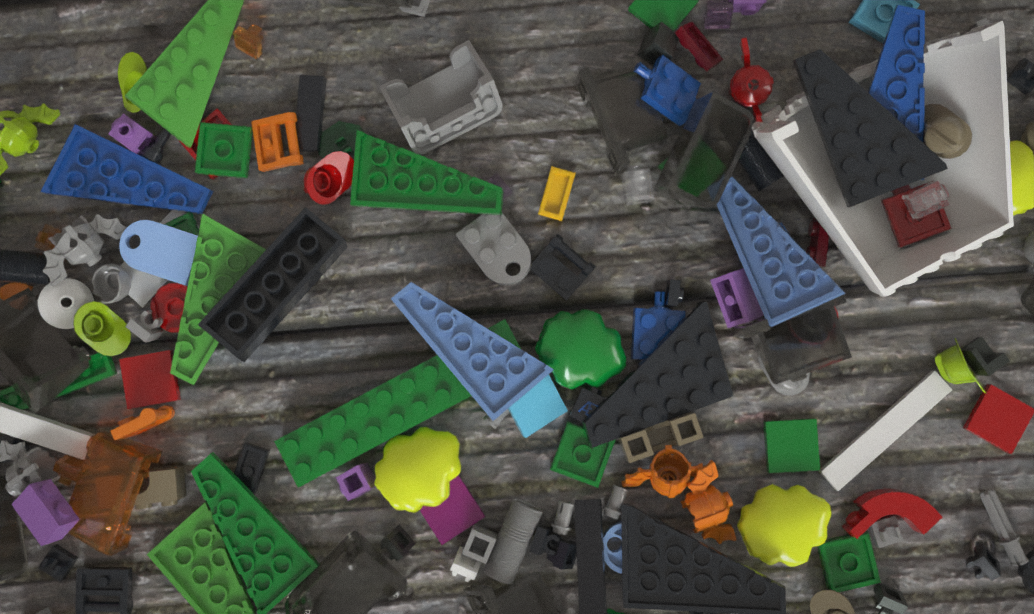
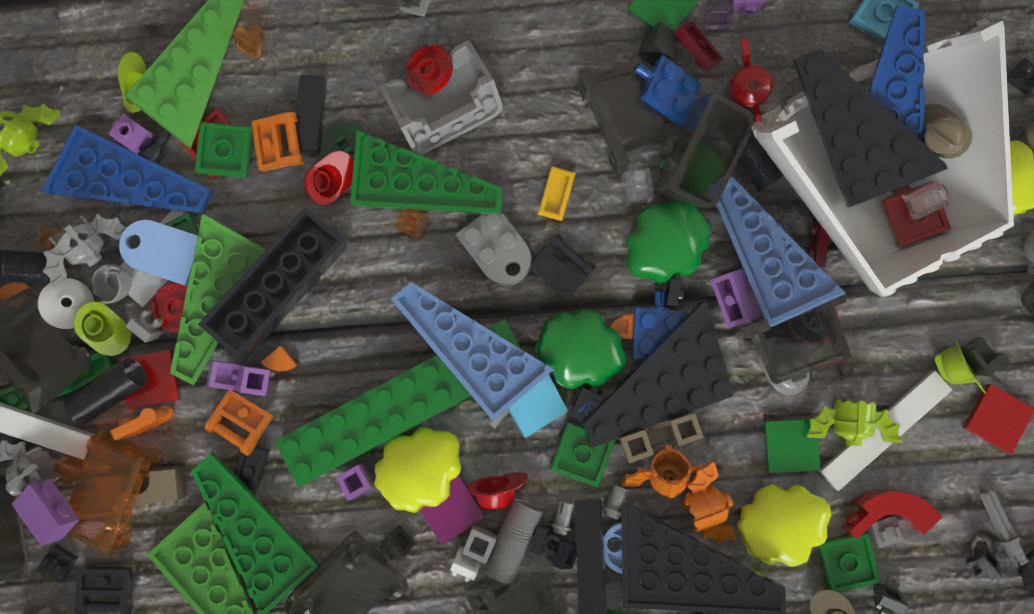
(105, 391): none -> black piece
(238, 377): none -> medium lavender brick
(244, 415): none -> orange plate
(279, 360): none -> orange tile
(412, 223): none -> clear orange tile
(429, 69): none -> red tile
(497, 491): none -> red piece
(624, 326): none -> orange tile
(667, 241): none -> green piece
(854, 422): none -> lime helmet

